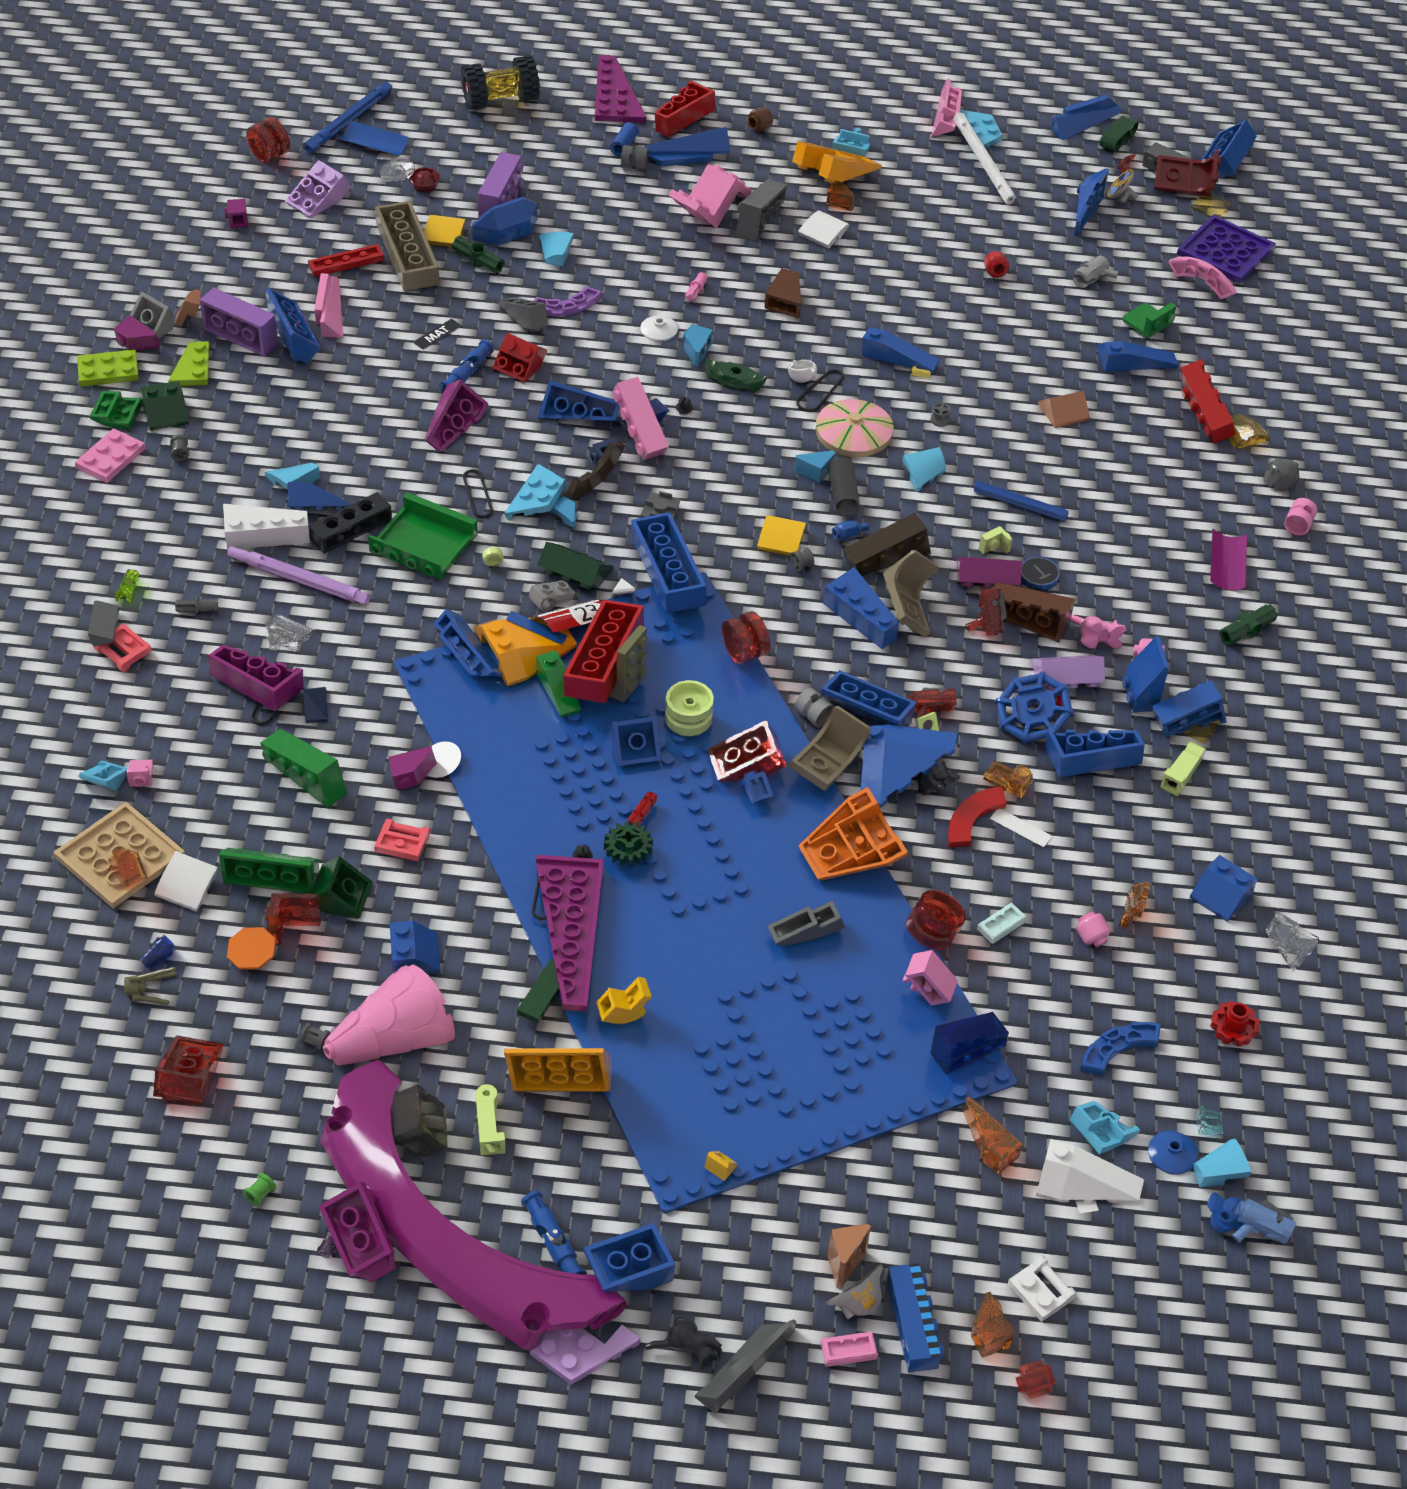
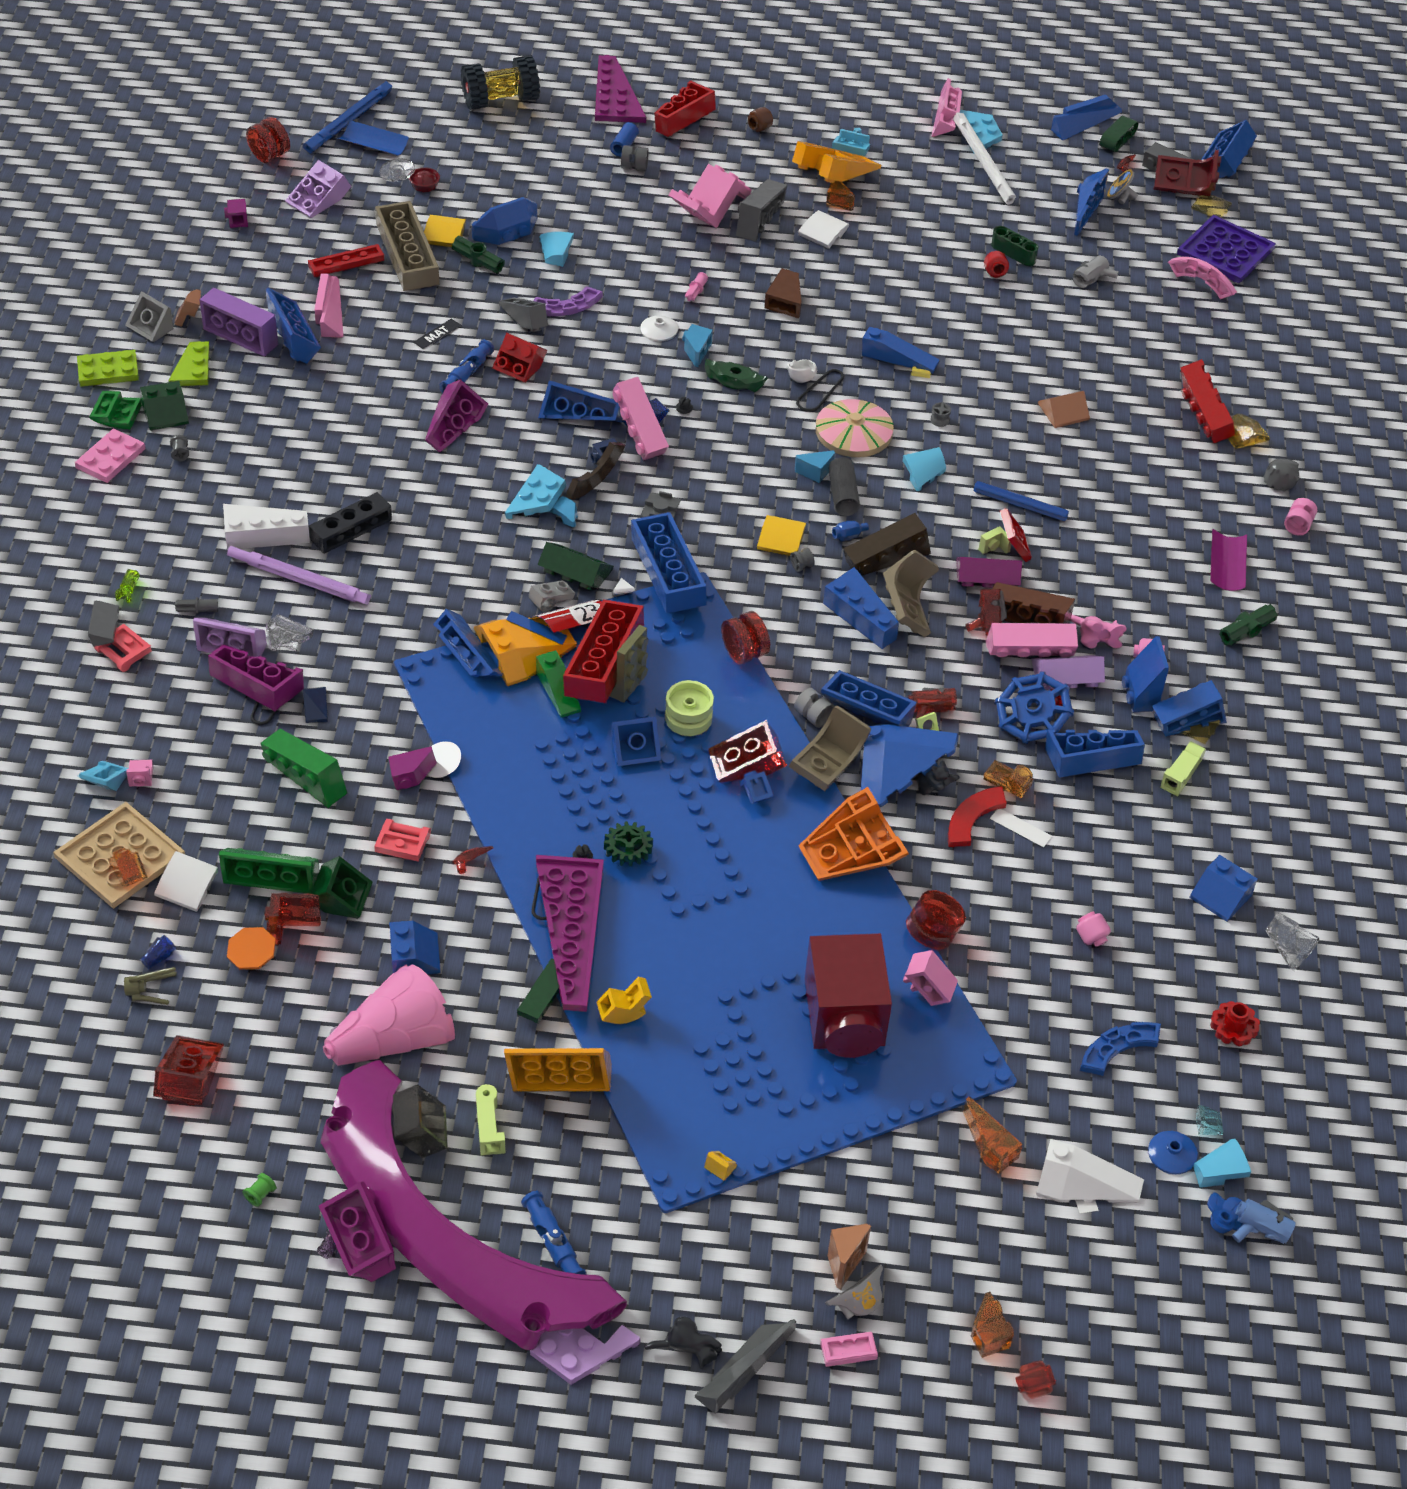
(135, 335): magenta slope -> none
(214, 633): none -> lavender slope
(300, 473): medium azure slope -> none
(309, 495): blue slope -> none
(313, 1036): dark grey bush -> none
(425, 536): green panel -> none
(469, 494): black piece -> none
(469, 855): none -> clear red bar
(492, 556): yellowish green tile -> none
(501, 183): medium lavender brick -> none
(631, 1260): blue slope -> none
(643, 808): red axle -> none
(690, 148): blue wedge -> none
(806, 925): dark grey slope -> none
(848, 993): none -> dark red container
(914, 1317): blue brick -> none
(967, 1040): clear blue wedge -> none
(1001, 923): light aqua plate -> none
(1014, 245): none -> dark green beam
(1016, 535): none -> red tile
(1032, 639): none -> bright pink slope
(1036, 1293): white plate -> none
(1040, 573): black tile -> none
(1101, 1127): medium azure slope -> none
(1130, 356): blue wedge -> none
(1134, 903): clear orange slope -> none
(1149, 320): green bracket -> none

